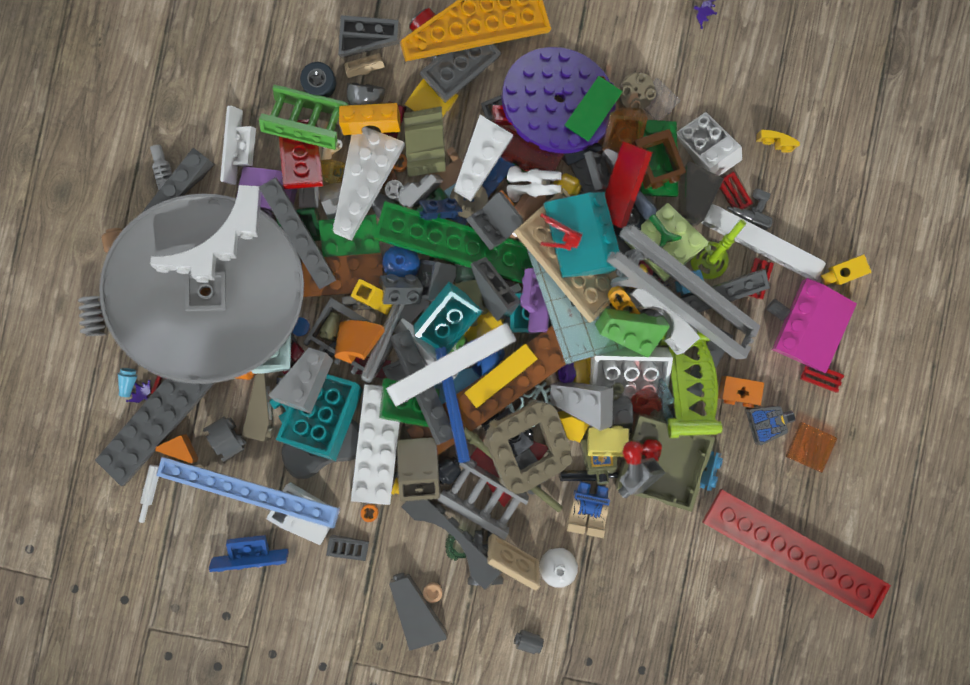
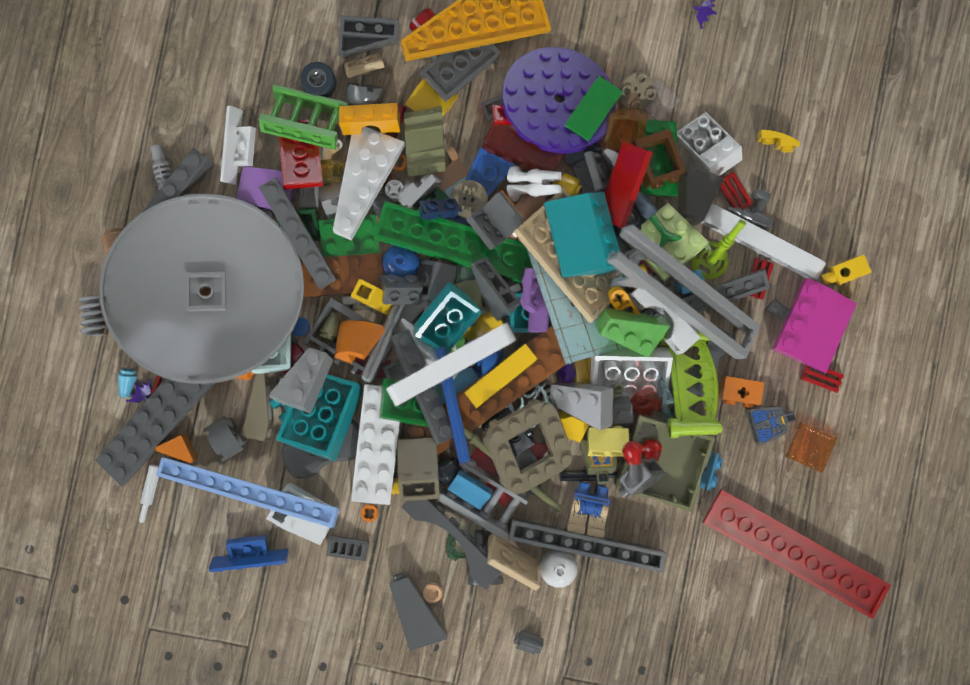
(223, 244): white arch -> none
(470, 489): none -> dark azure panel
(482, 154): white wing -> none
(570, 237): red plant -> none
(585, 545): none -> dark grey brick

